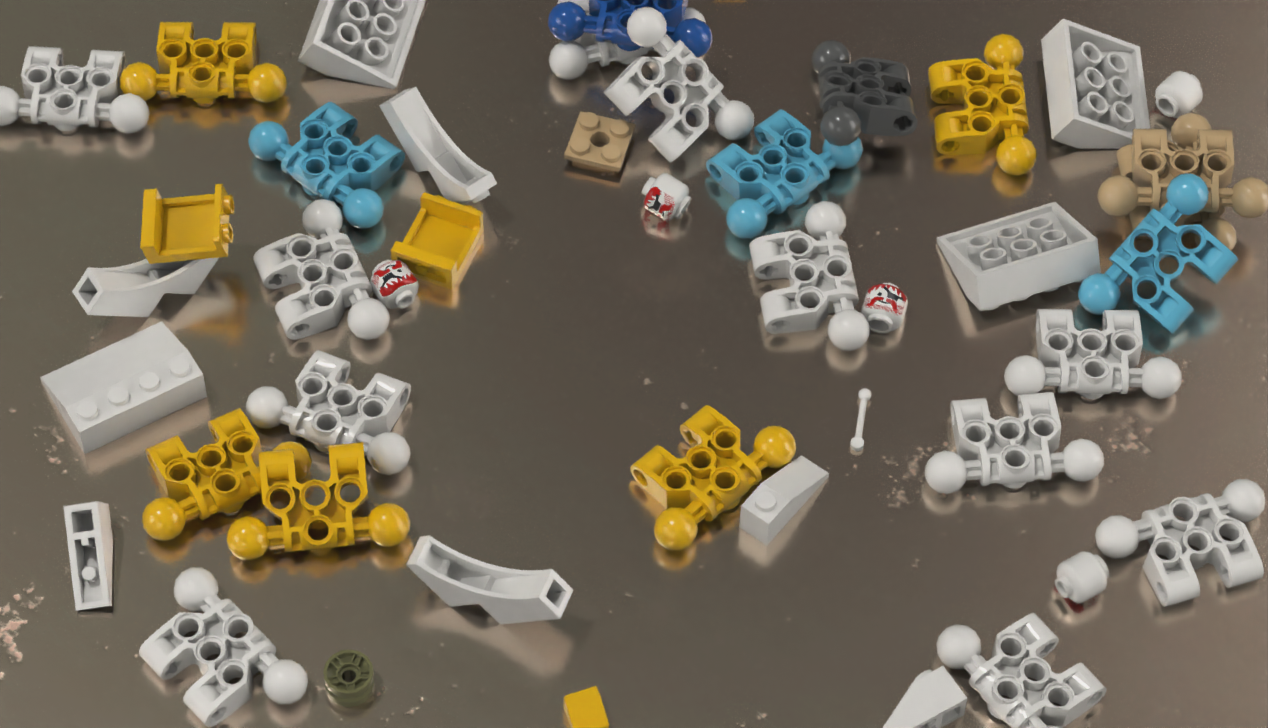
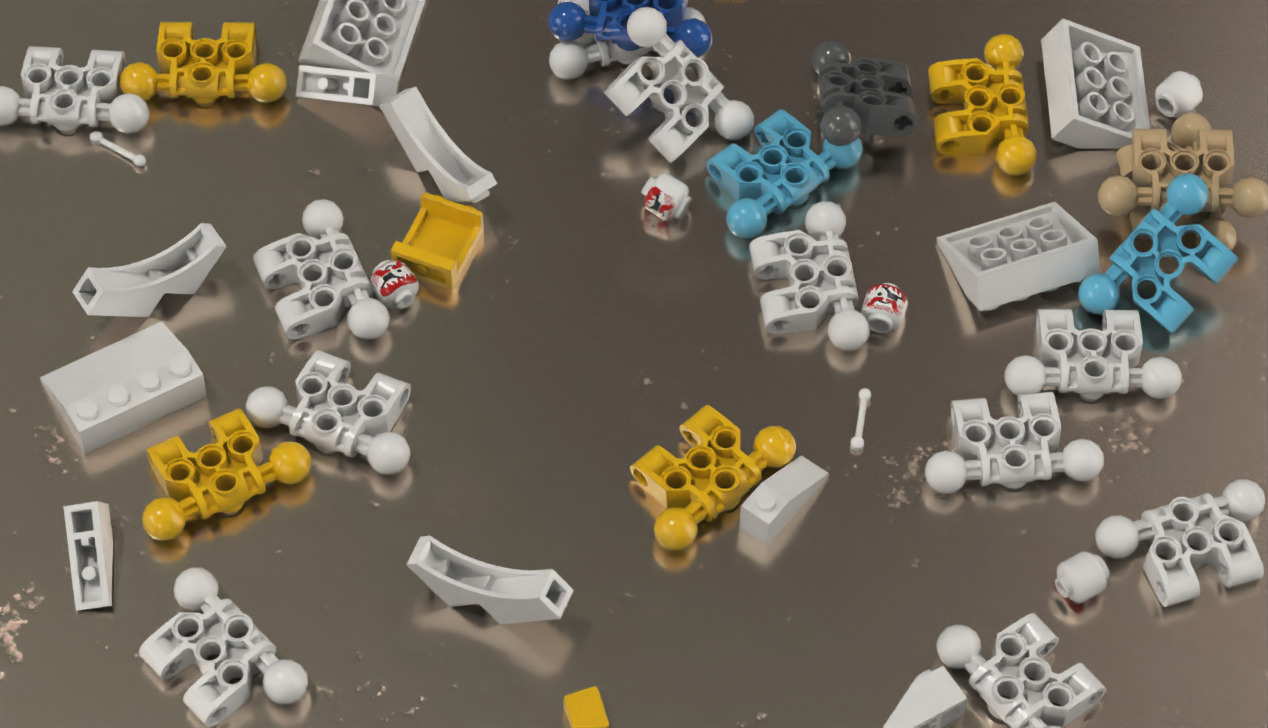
(97, 138): none -> white hinge
(186, 226): yellow panel -> none
(251, 537): yellow connector -> none
(329, 162): medium azure connector -> none
(344, 666): olive wheel -> none
(345, 85): none -> white slope
(596, 128): tan piece -> none

